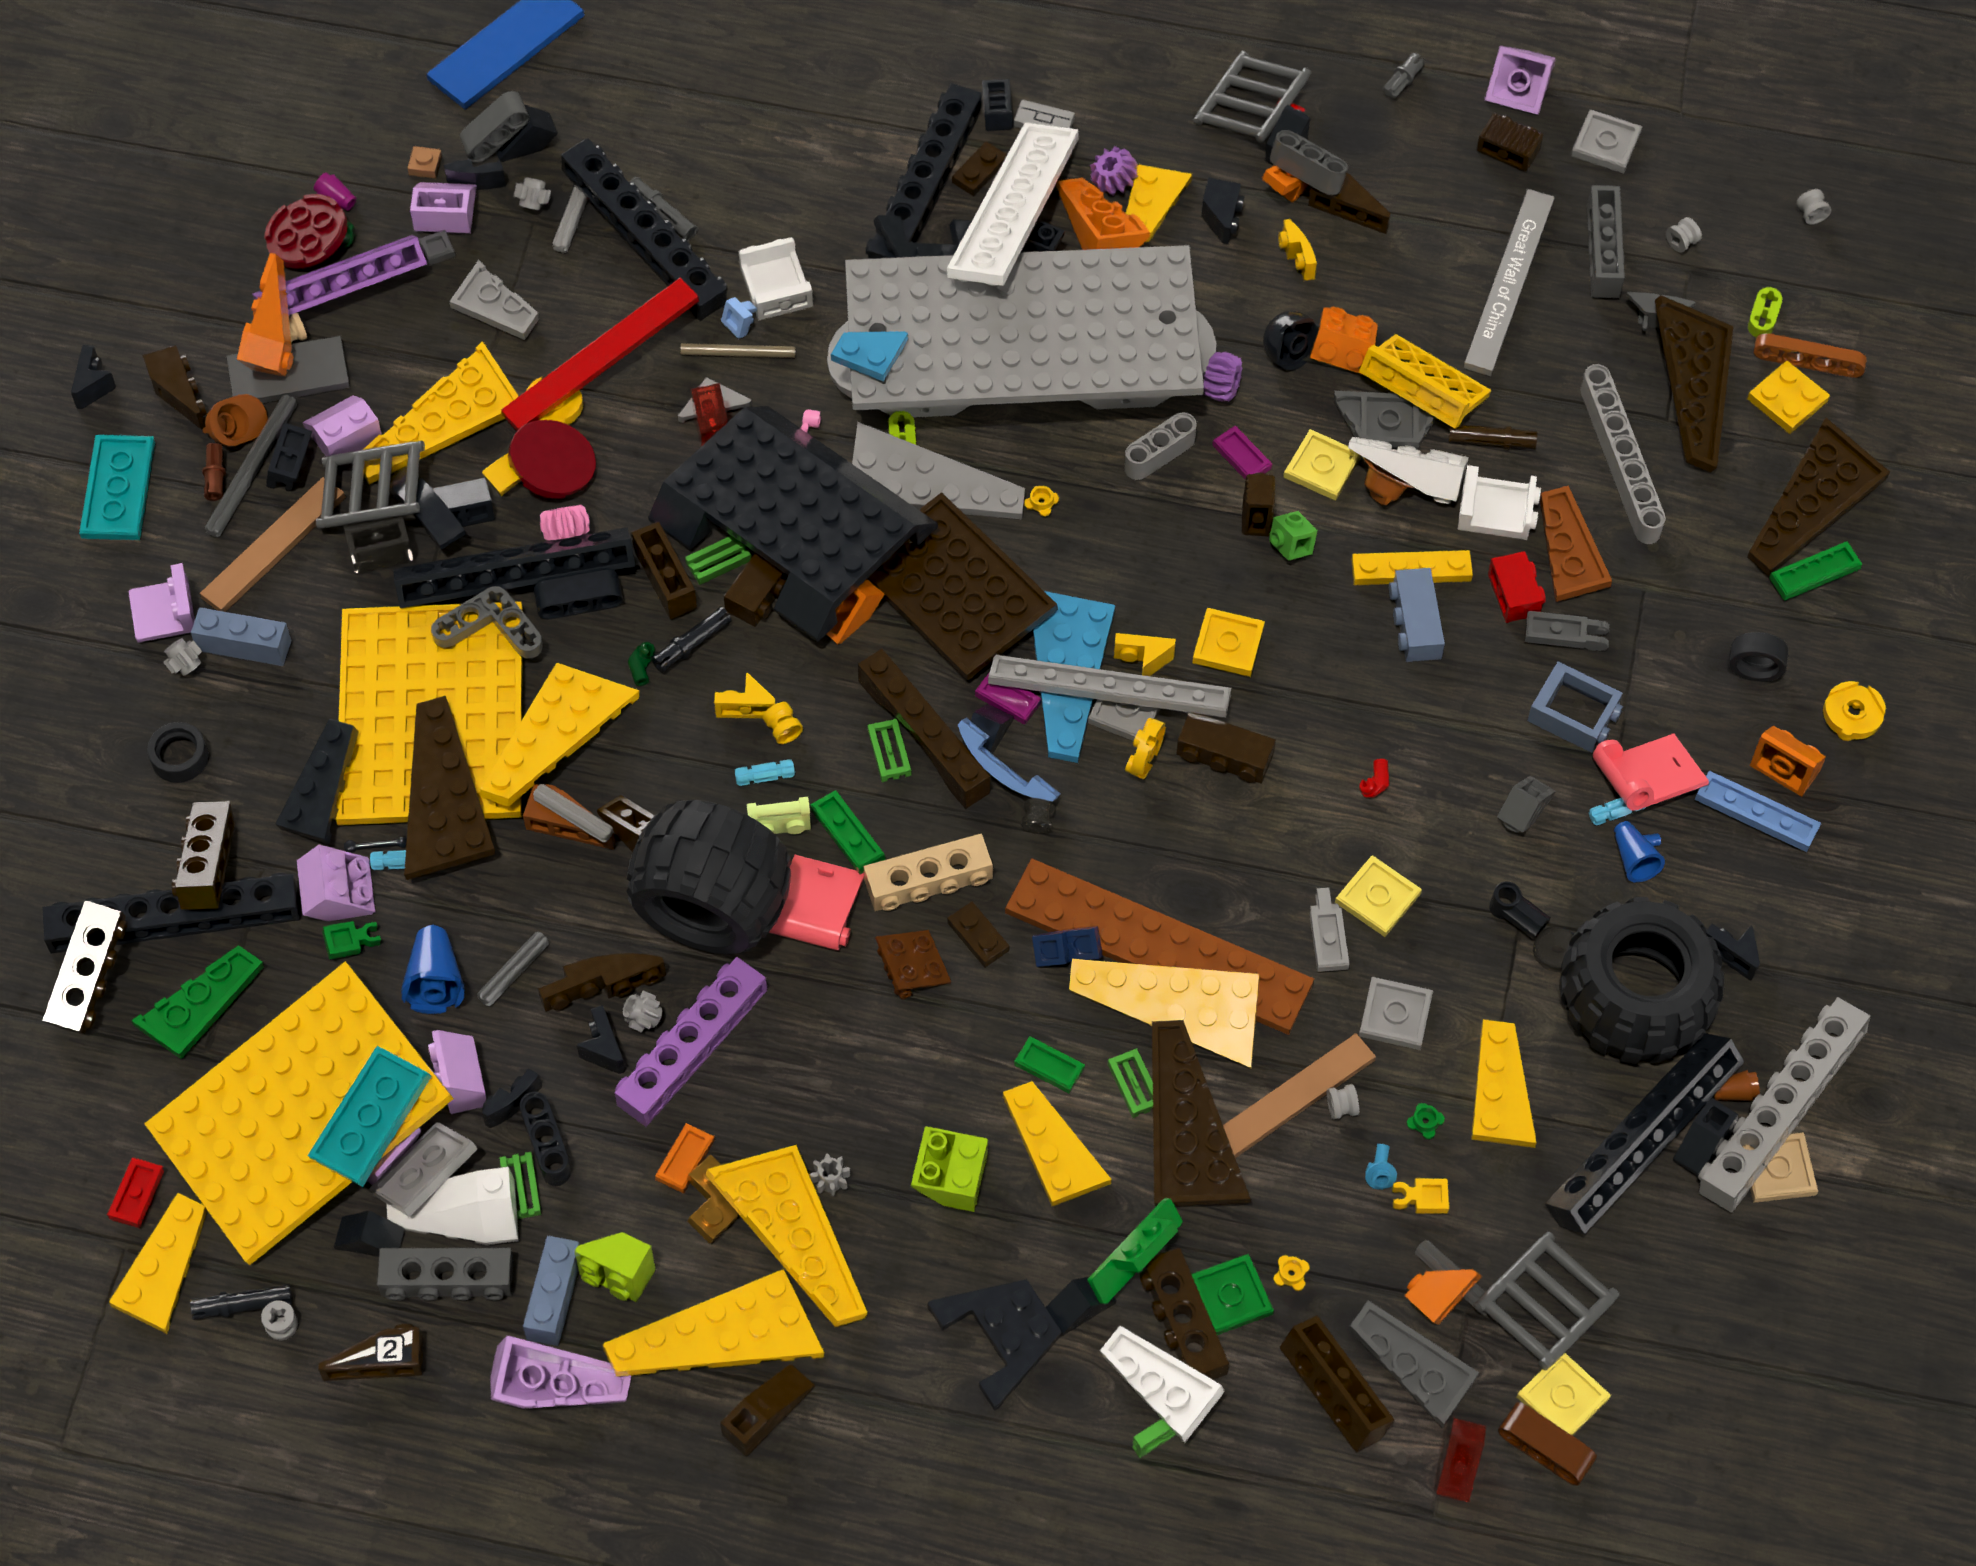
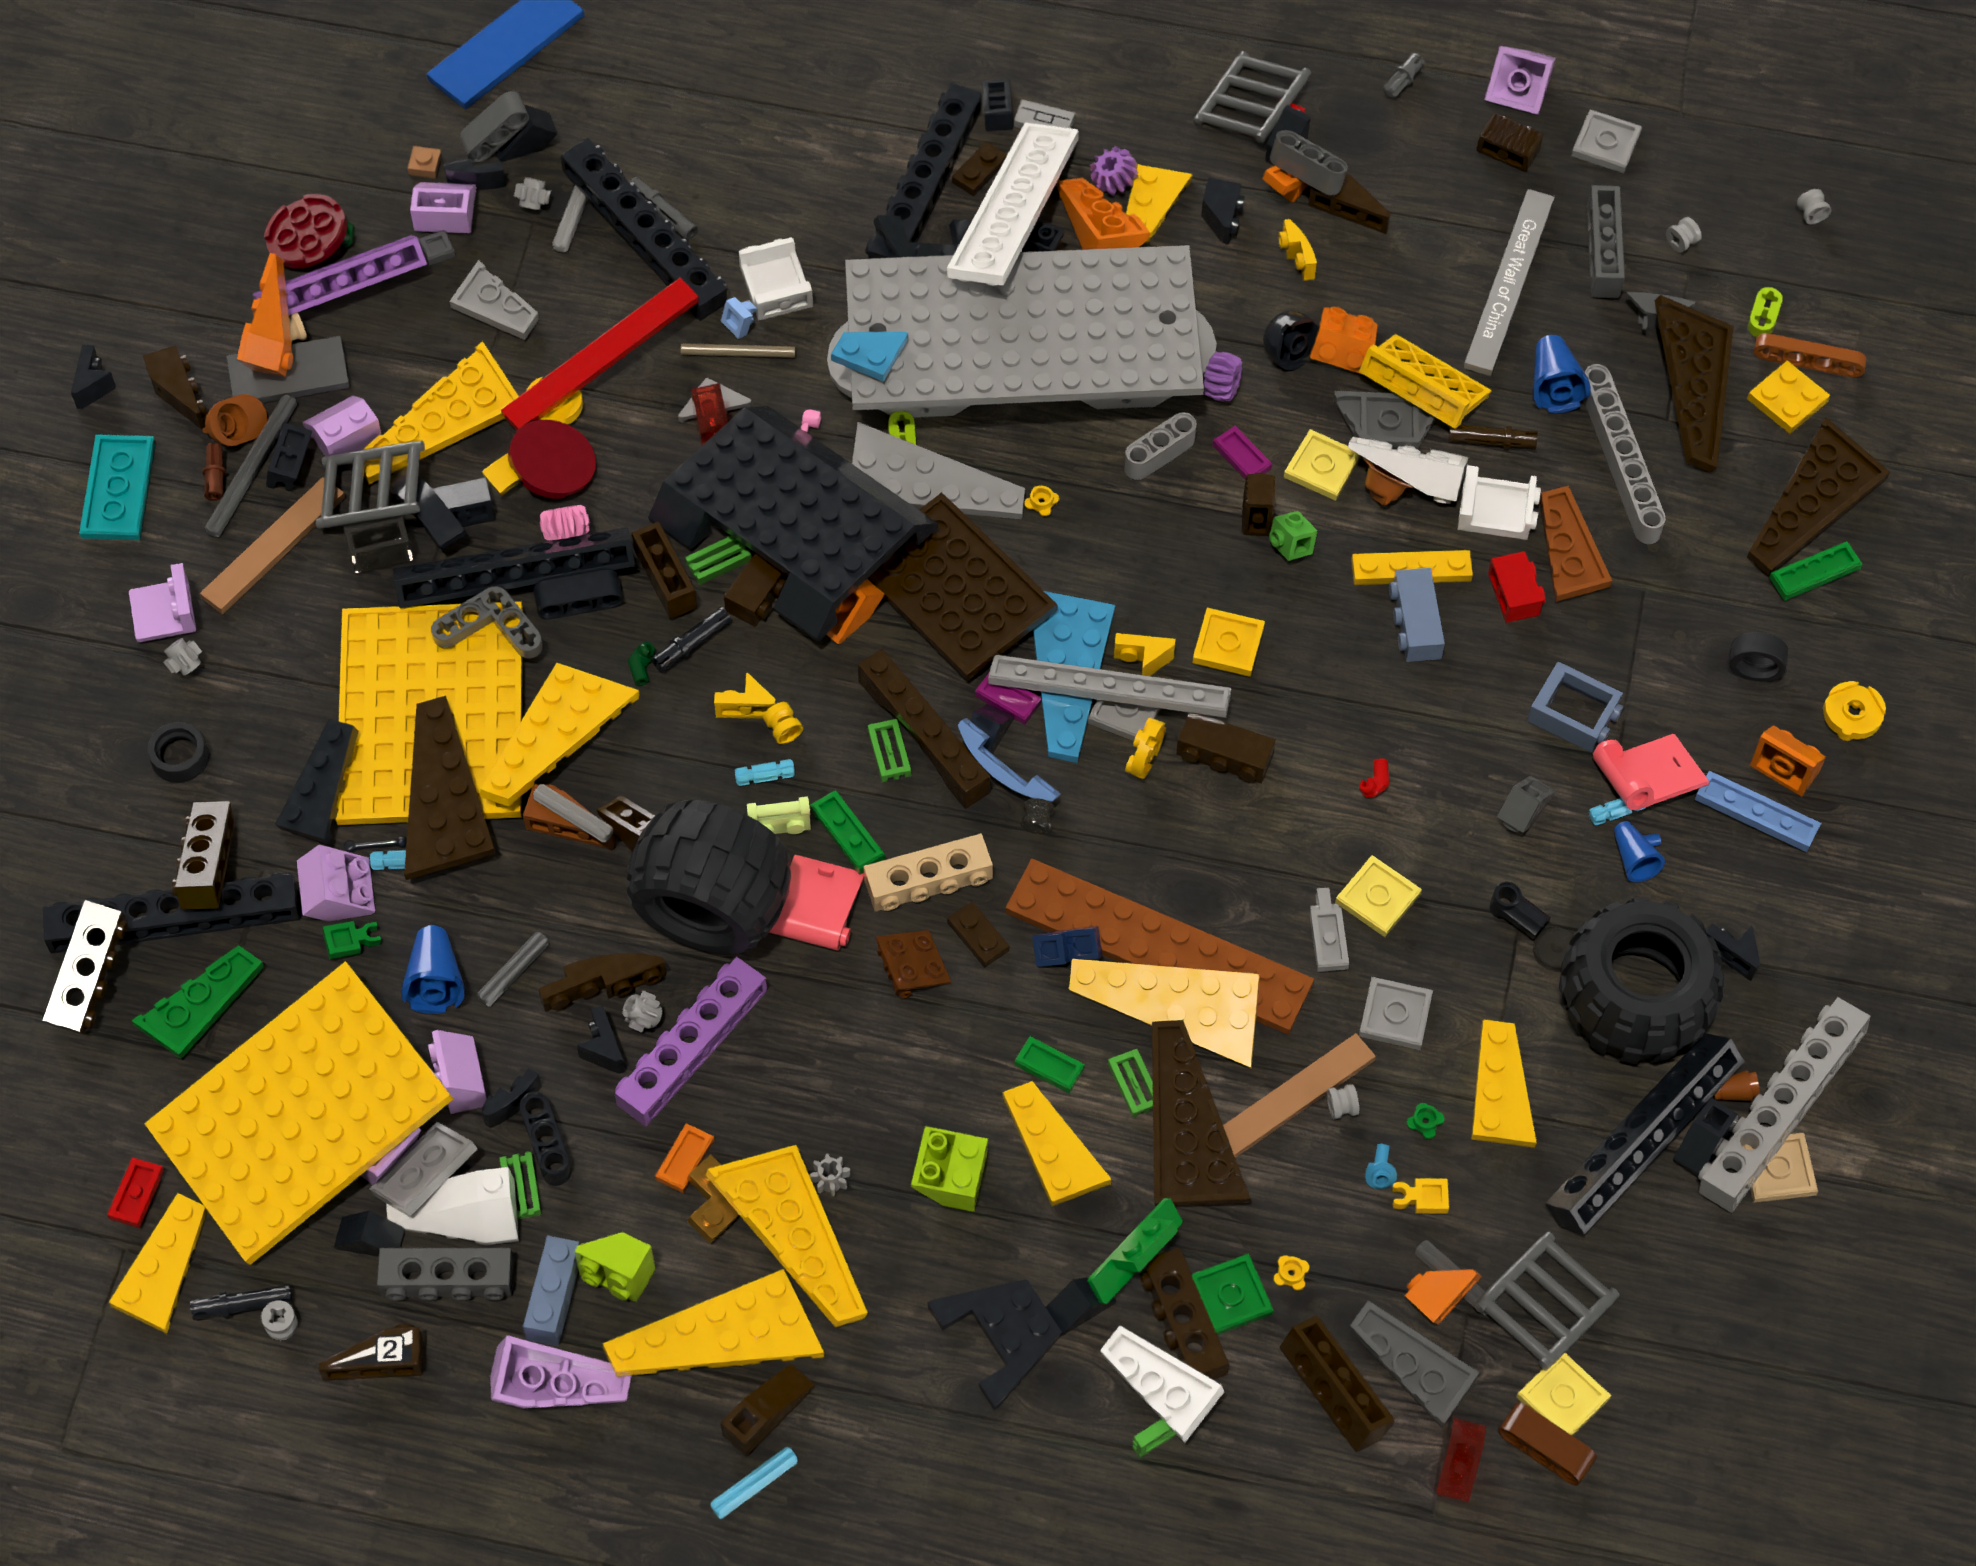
(241, 636): sand blue brick -> none
(332, 187): magenta cone -> none
(369, 1116): teal tile -> none
(753, 1482): none -> medium azure axle
(1558, 377): none -> blue cone
(1566, 631): dark grey hinge -> none

